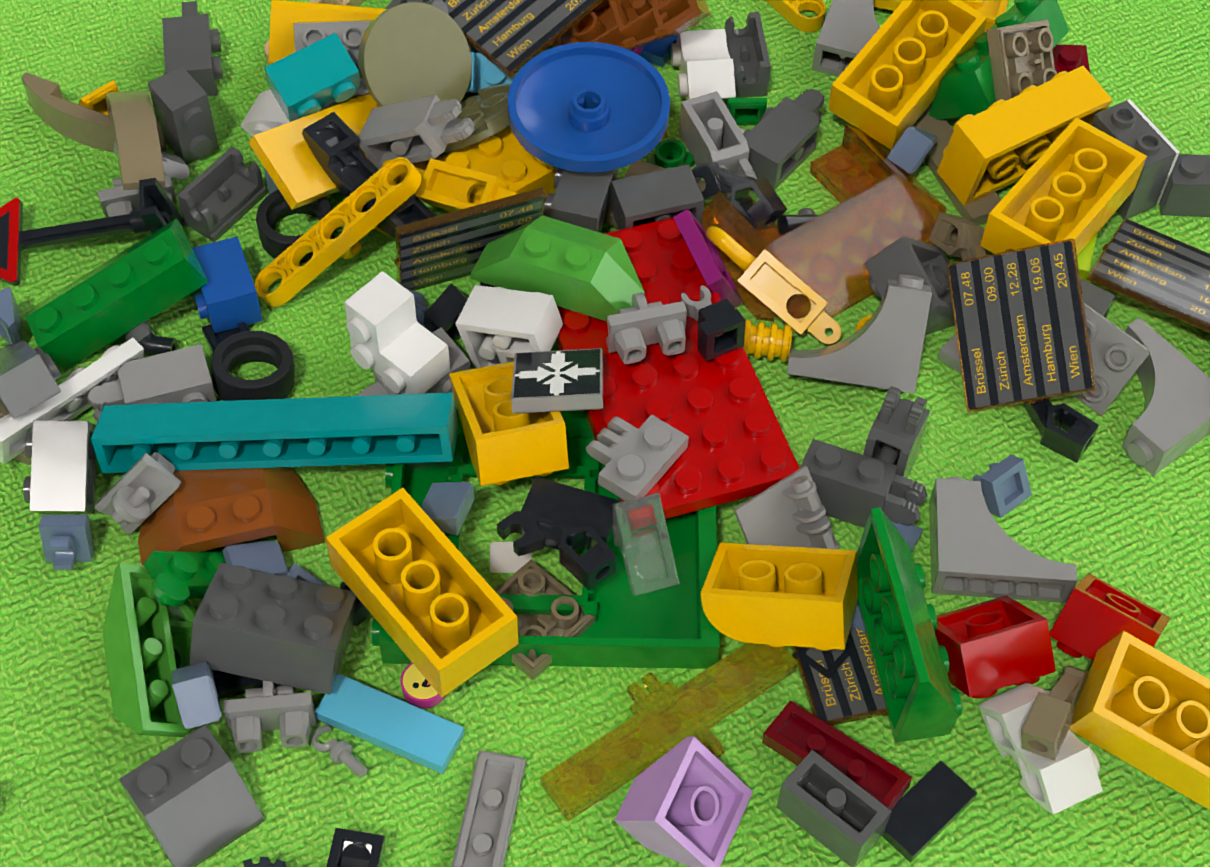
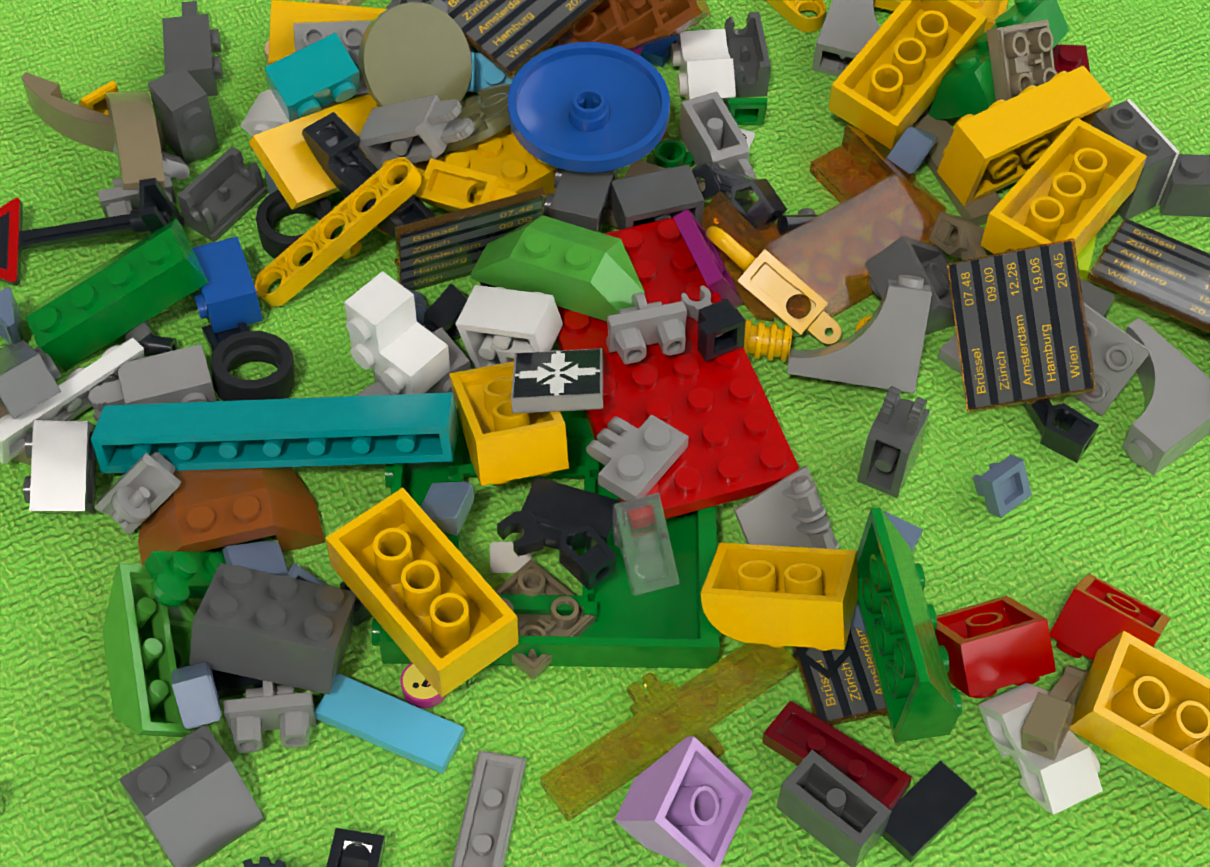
(66, 540): sand blue tile -> none
(340, 751): light grey hand -> none
(785, 137): dark grey hinge -> none
(855, 483): dark grey hinge -> none
(979, 558): light grey arch -> none

